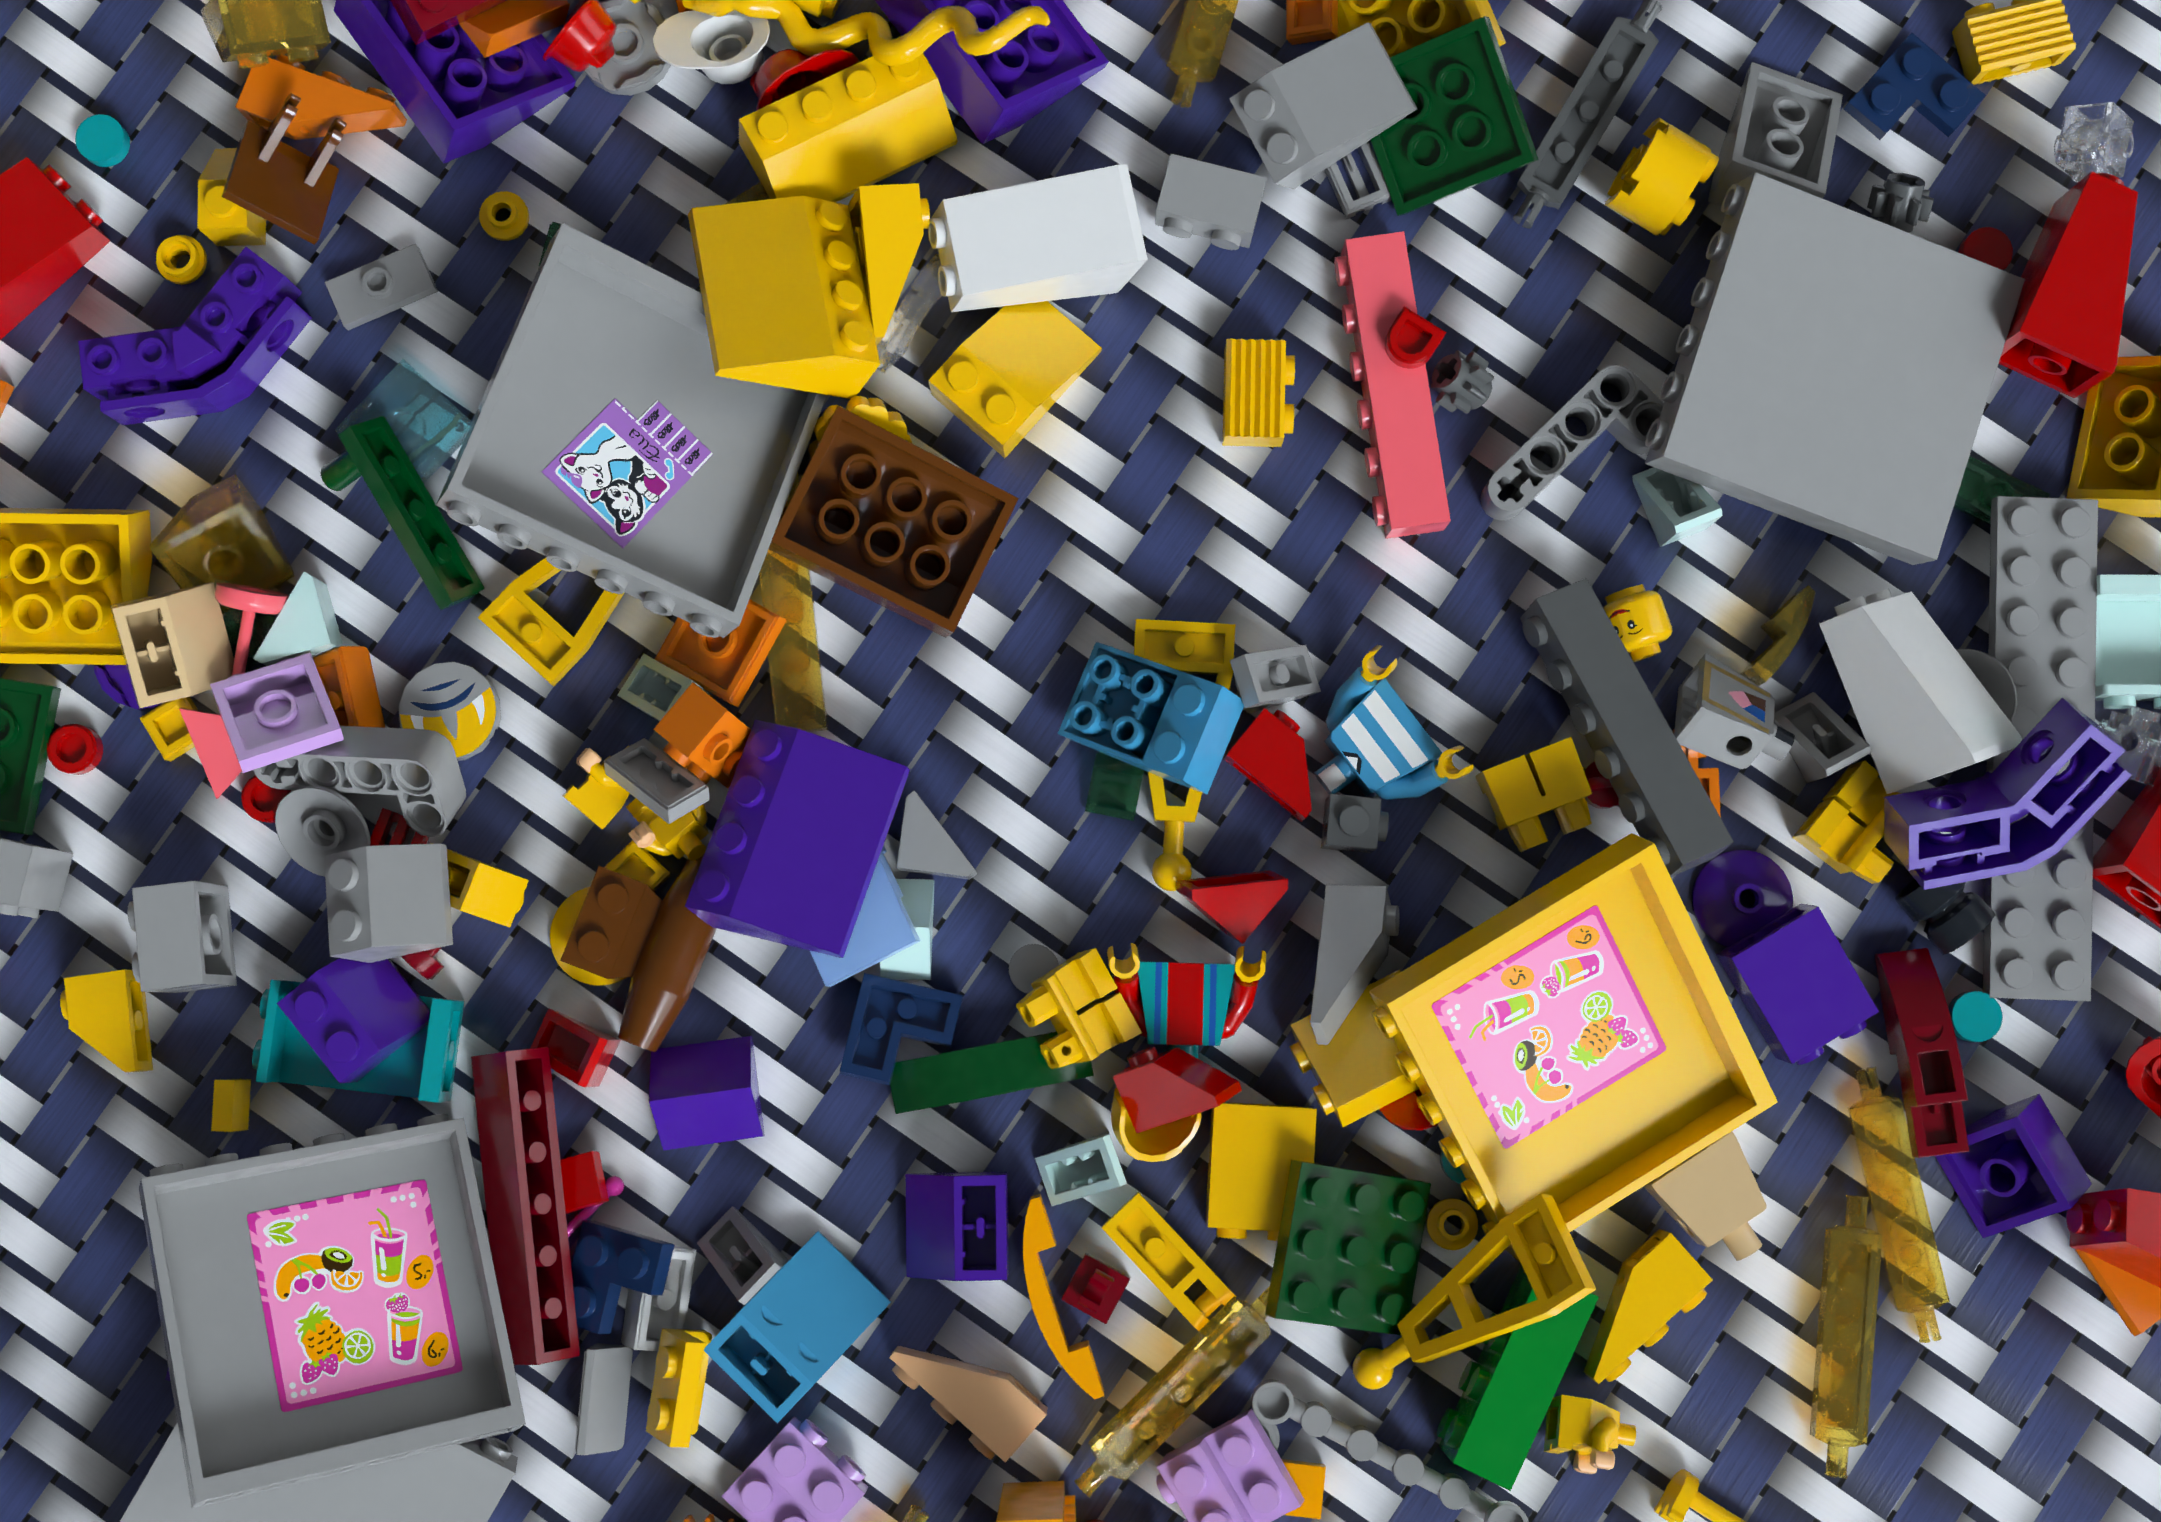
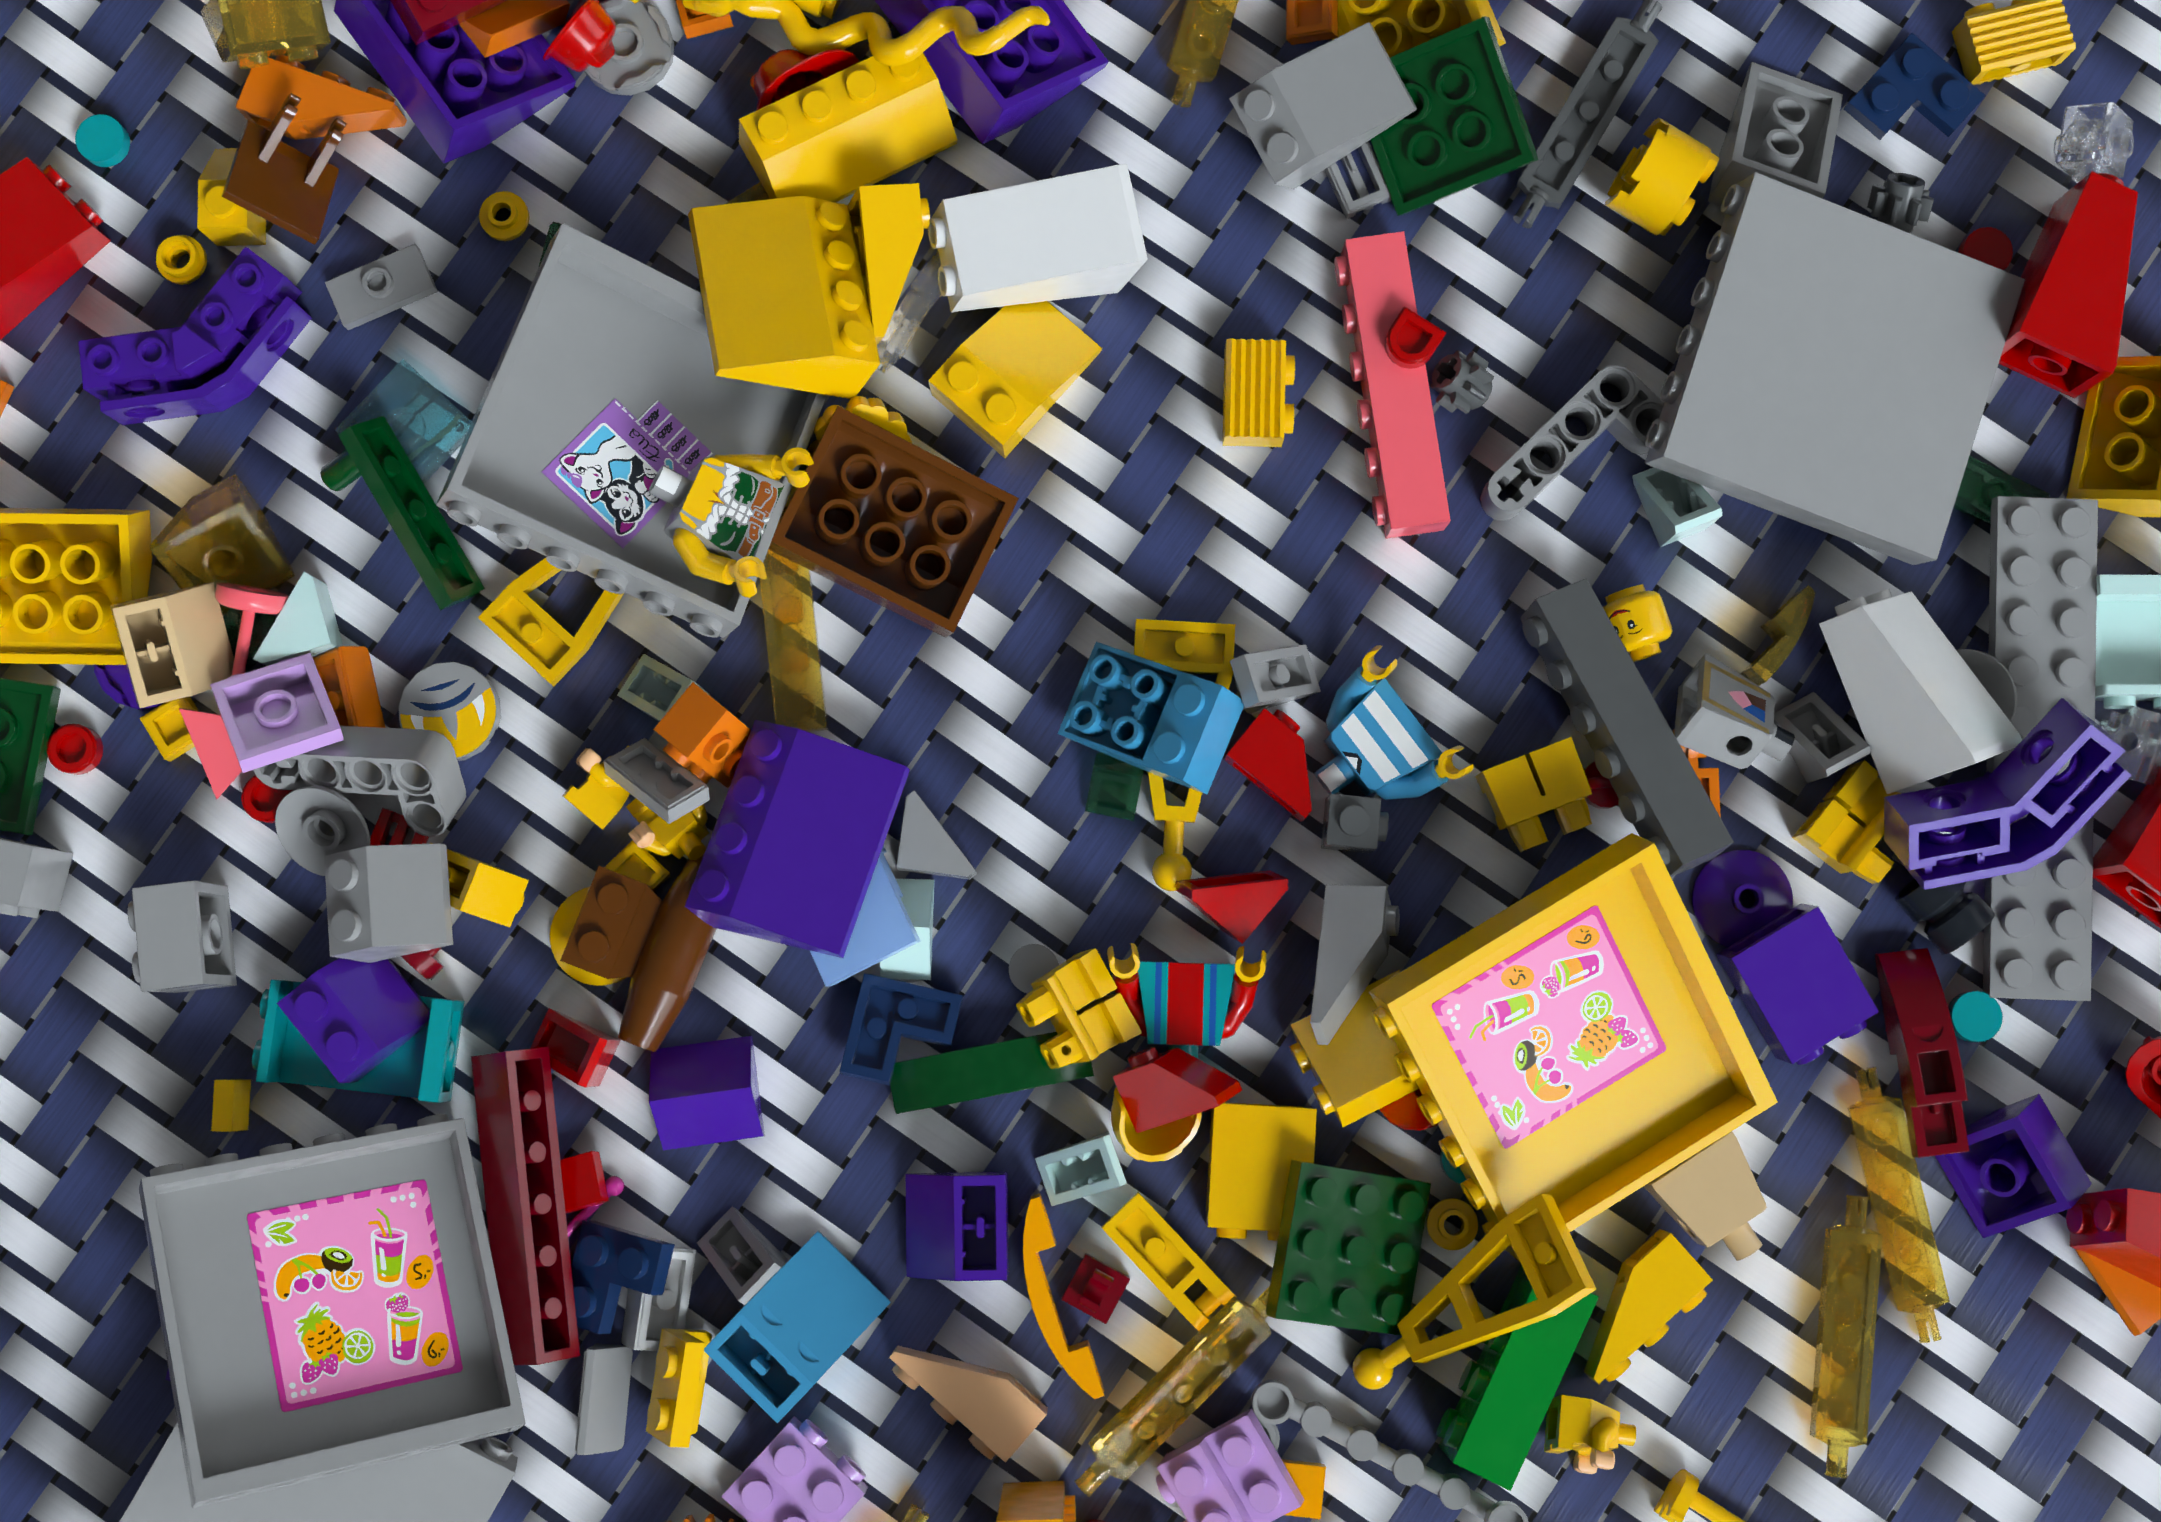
(110, 1017): yellow slope -> none
(722, 46): white piece -> none
(725, 511): none -> torso
(727, 663): orange plate -> none
(1209, 202): light grey brick -> none

